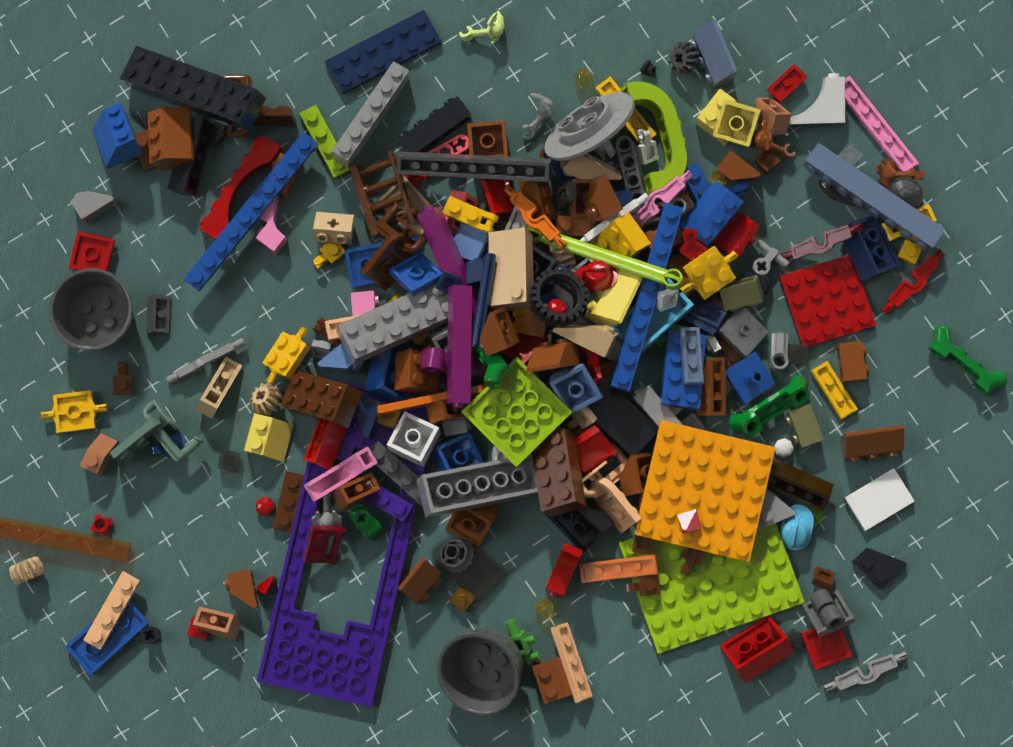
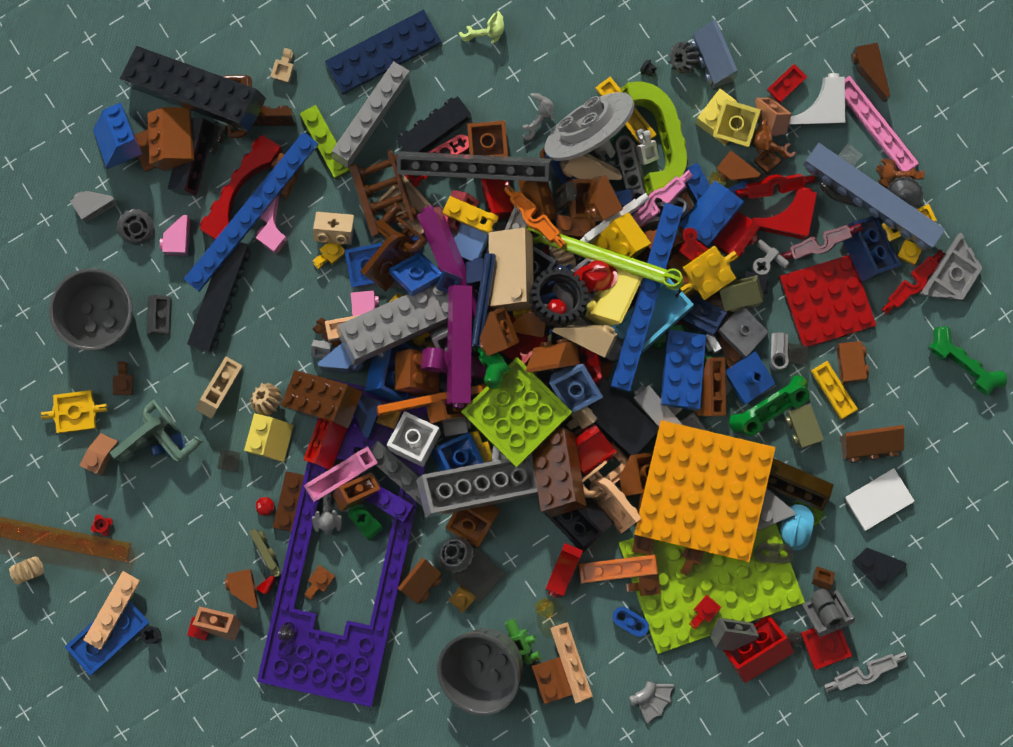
(91, 252): red plate -> none
(135, 226): none -> dark grey piece
(176, 238): none -> bright pink slope
(202, 361): light grey piece -> none
(217, 300): none -> black brick
(267, 553): none -> olive hinge
(283, 68): none -> tan plate
(286, 355): yellow plate -> none
(286, 633): none -> clear smoke plate
(318, 542): dark red plate -> none
(320, 580): none -> dark orange plate
(483, 448): none -> yellow plate
(583, 77): clear yellow plate -> none
(630, 621): none -> blue plate
(652, 699): none -> light grey arm
(667, 299): white plate -> none
(689, 521): slope -> none
(691, 356): sand blue tile -> none
(706, 610): none -> red plate
(732, 634): none -> dark grey slope
(773, 553): none -> clear smoke plate
(783, 448): white tile -> none
(784, 184): none -> red piece
(794, 220): none -> red arch
(870, 67): none -> reddish brown slope
(954, 272): none -> light grey wing

